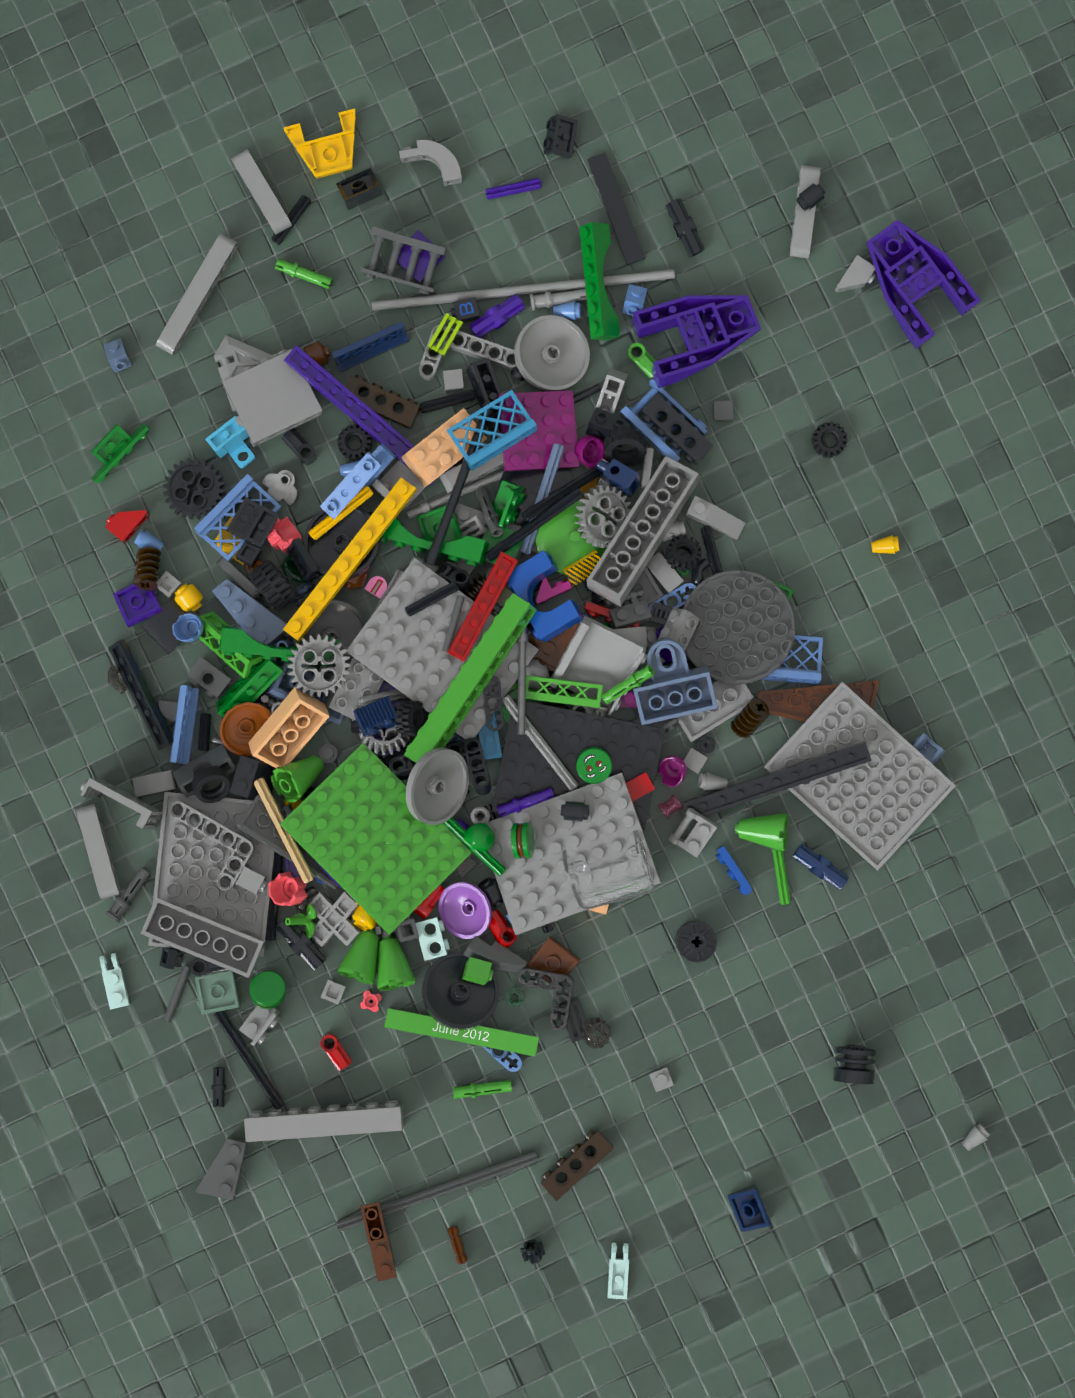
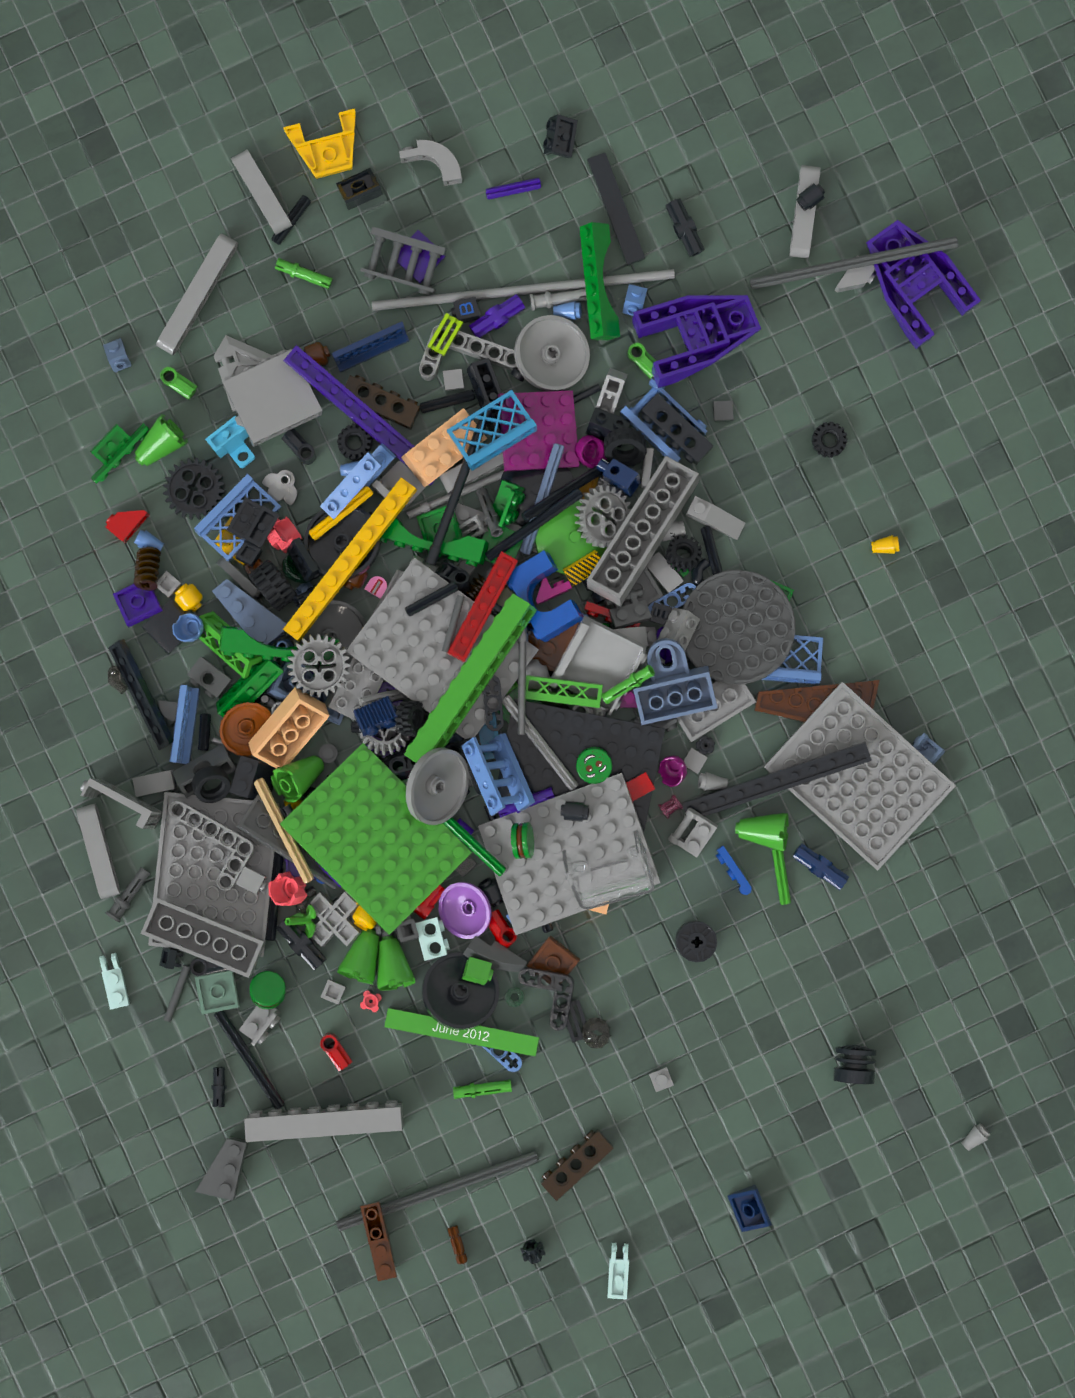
(160, 441): none -> bright green cone
(179, 383): none -> bright green piece
(480, 810): light grey cone -> none
(480, 837): green hair -> none
(509, 767): none -> medium blue fence
(750, 718): dark brown piece -> none
(855, 262): none -> dark grey axle

